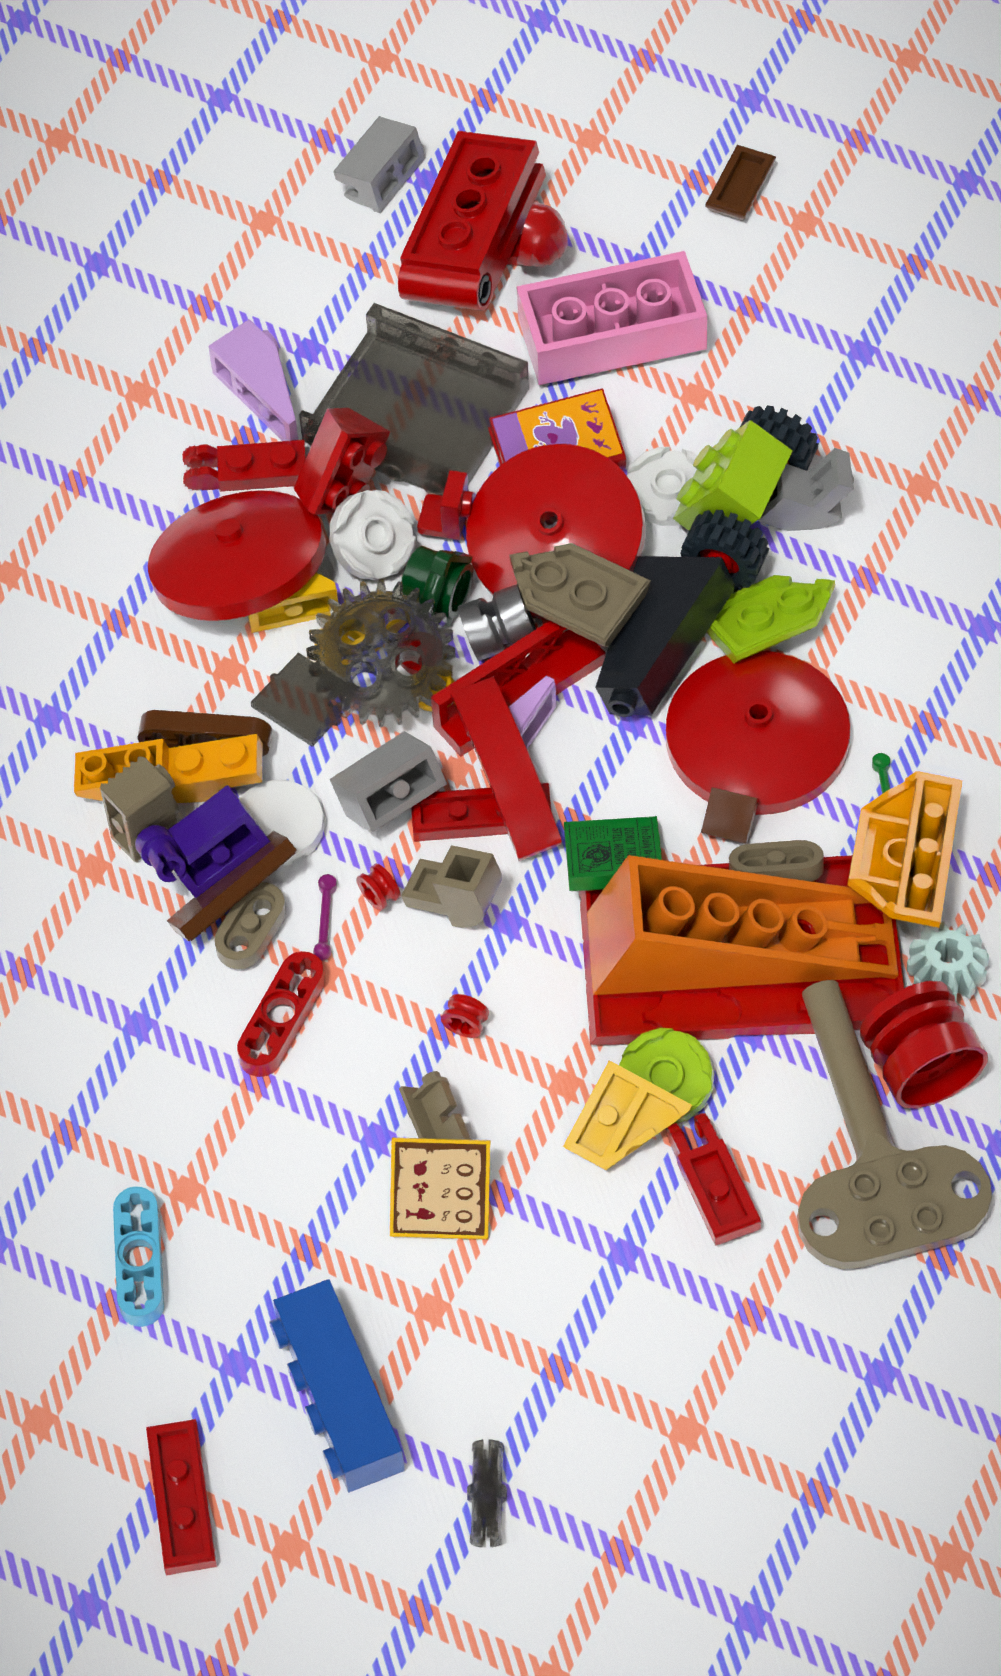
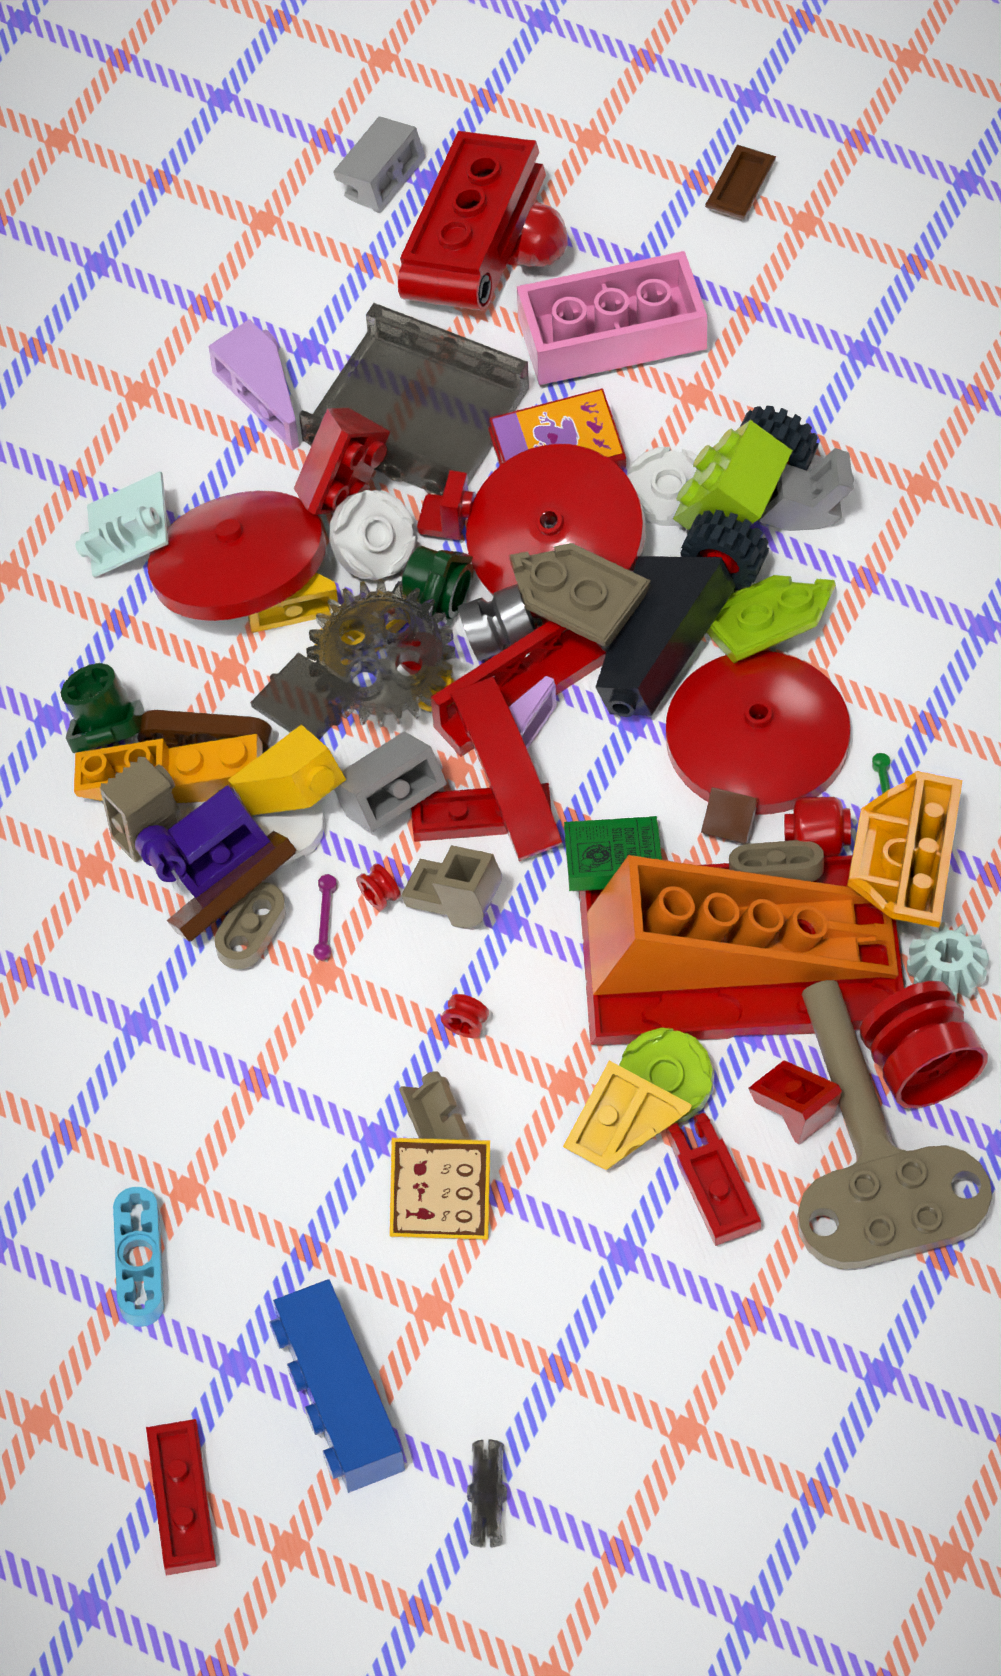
(99, 708): none -> dark green piece
(125, 525): none -> light aqua hinge
(244, 465): red hinge -> none
(281, 1034): red beam -> none
(288, 775): none -> yellow slope
(799, 1096): none -> red slope
(821, 822): none -> red head

